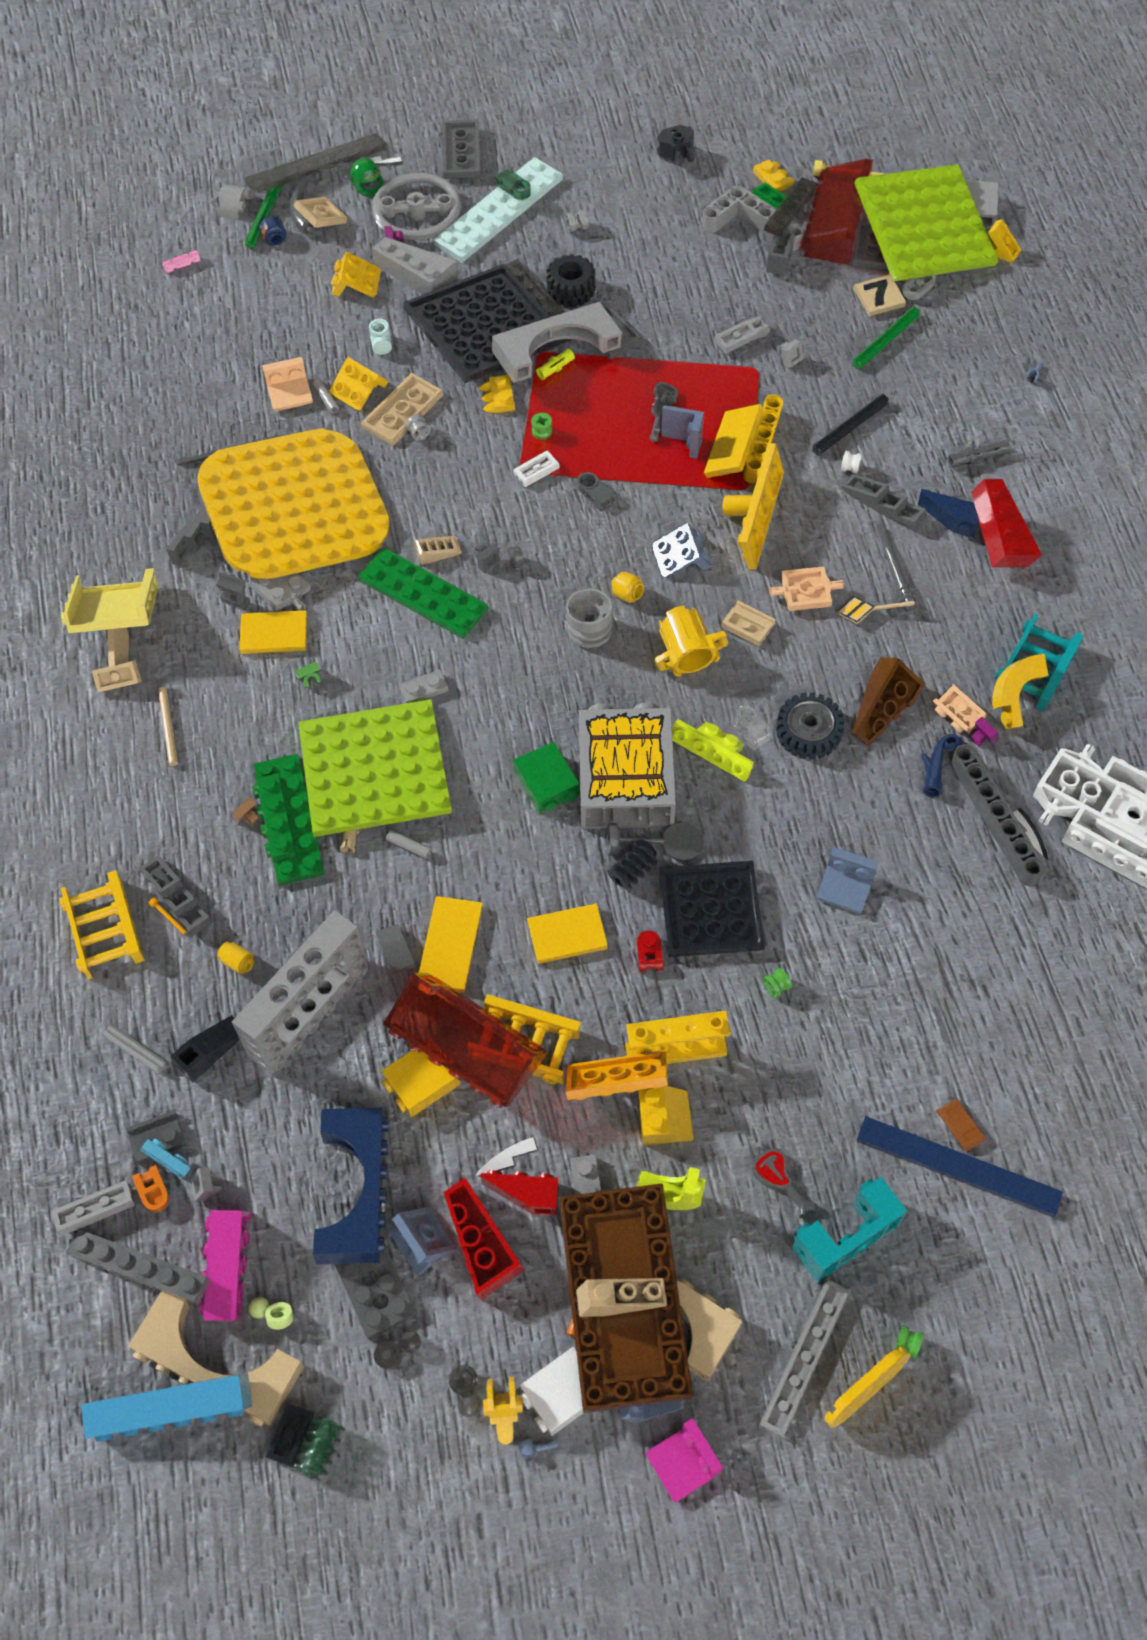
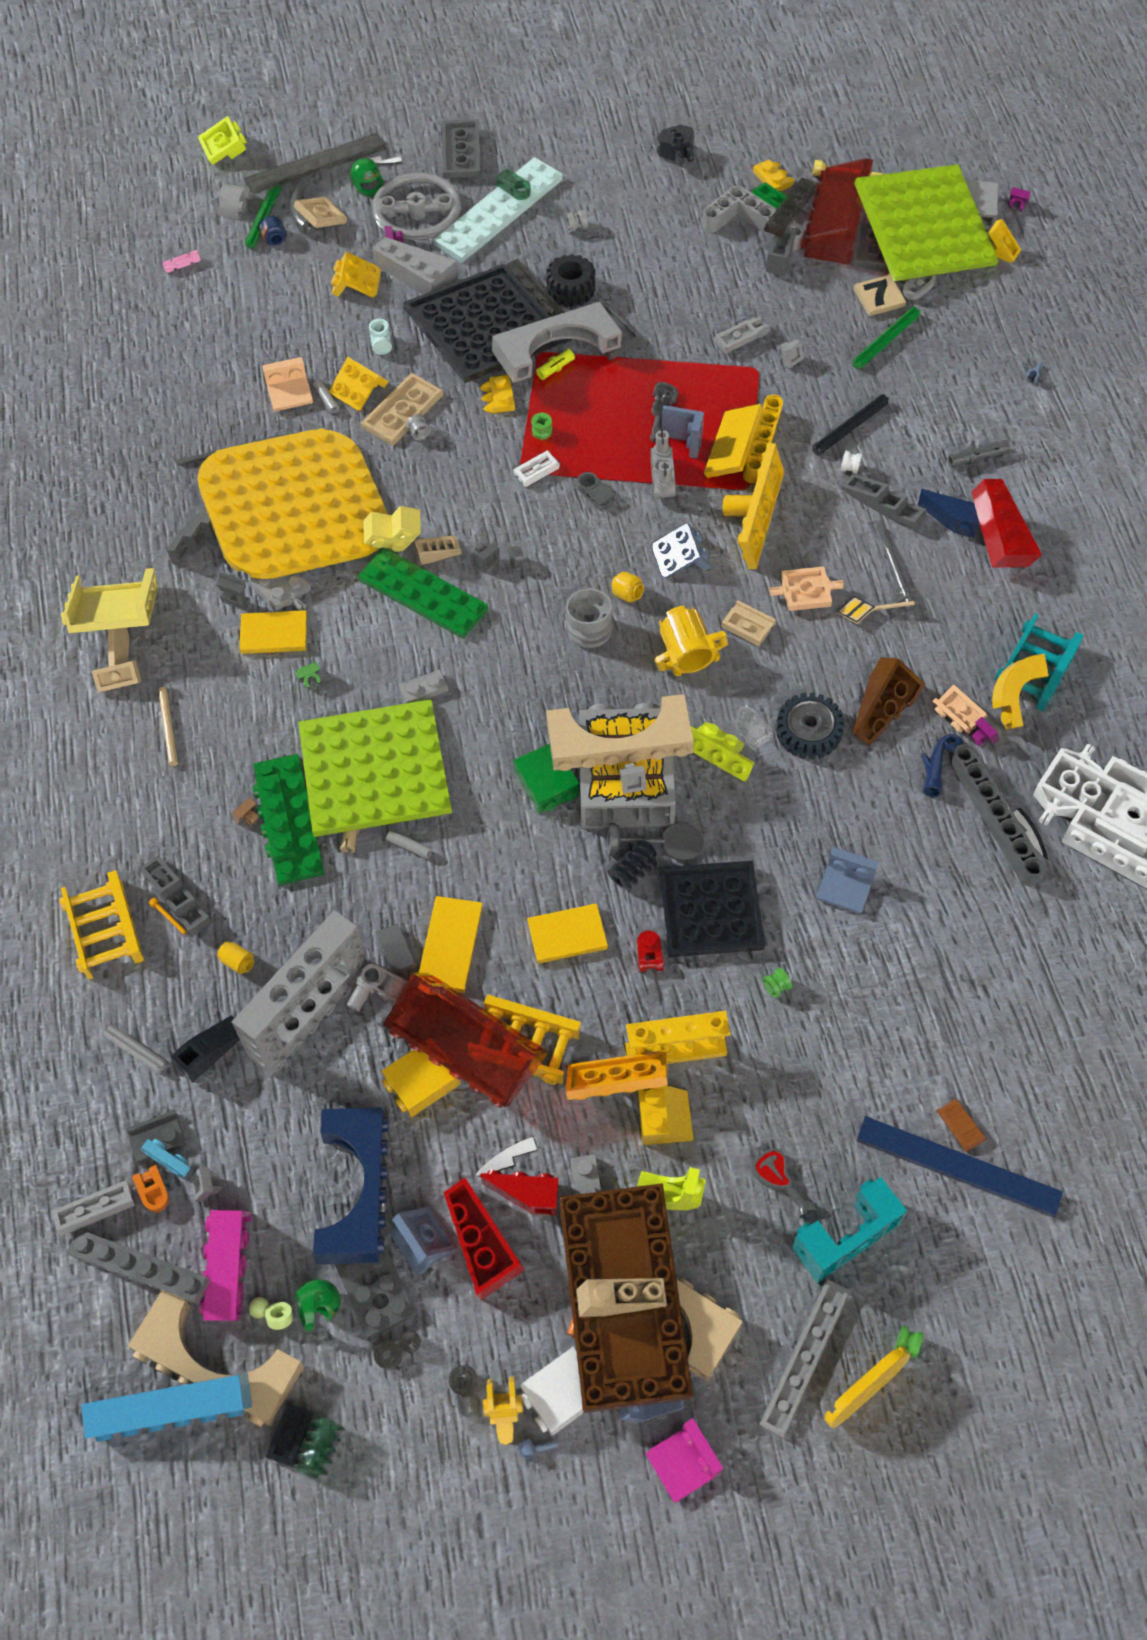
(223, 140): none -> neon yellow plate
(317, 1297): none -> green helmet
(387, 987): none -> light grey piece
(393, 530): none -> light yellow brick
(578, 748): none -> tan arch
(632, 778): none -> light grey tile
(662, 467): none -> light grey piece
(1019, 196): none -> magenta tile

